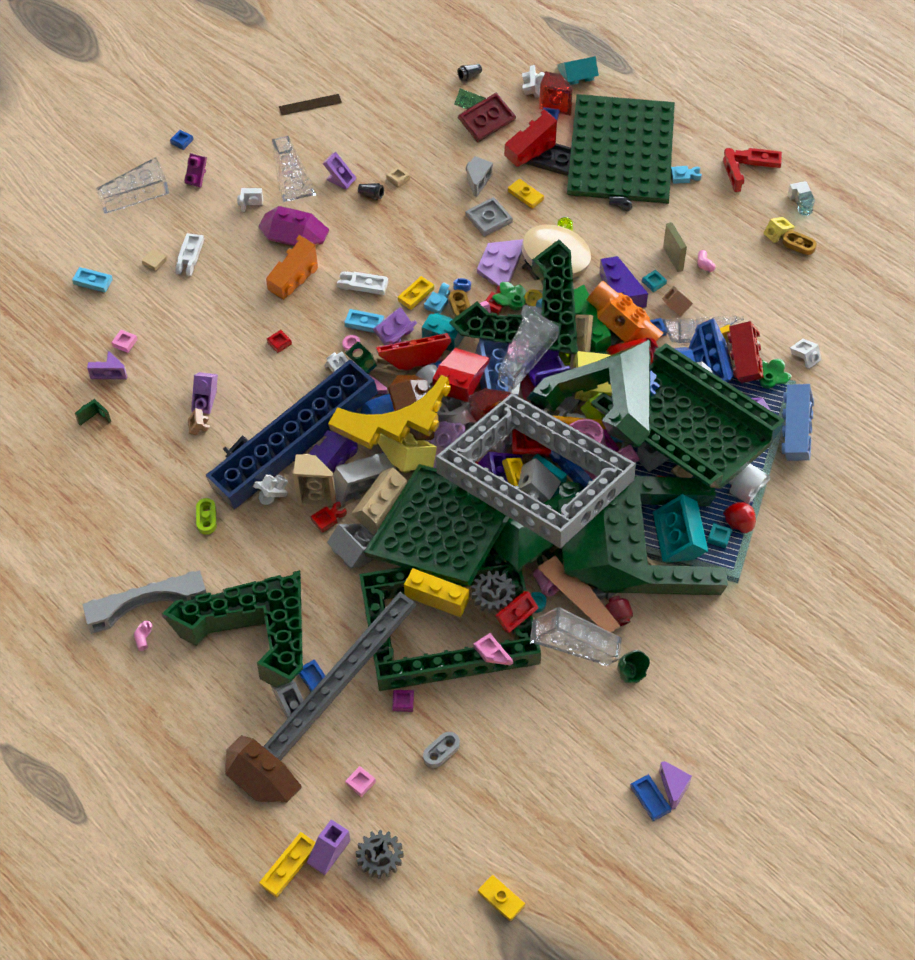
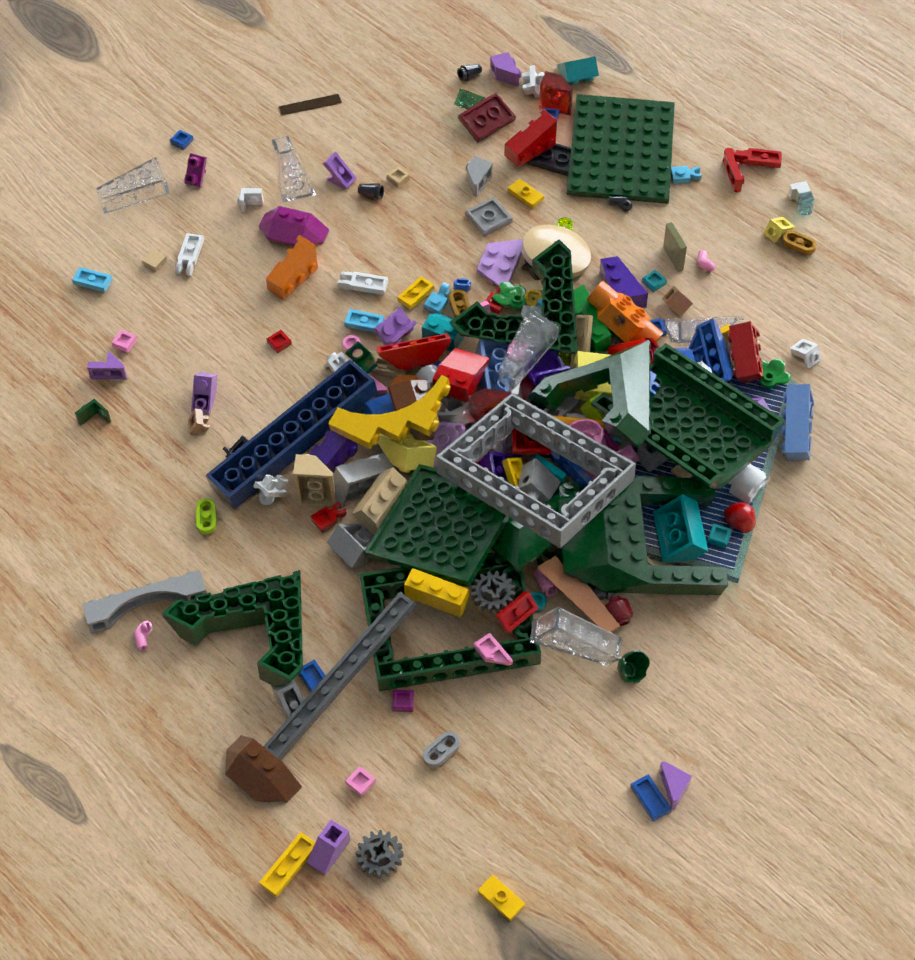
(505, 69): none -> medium lavender slope

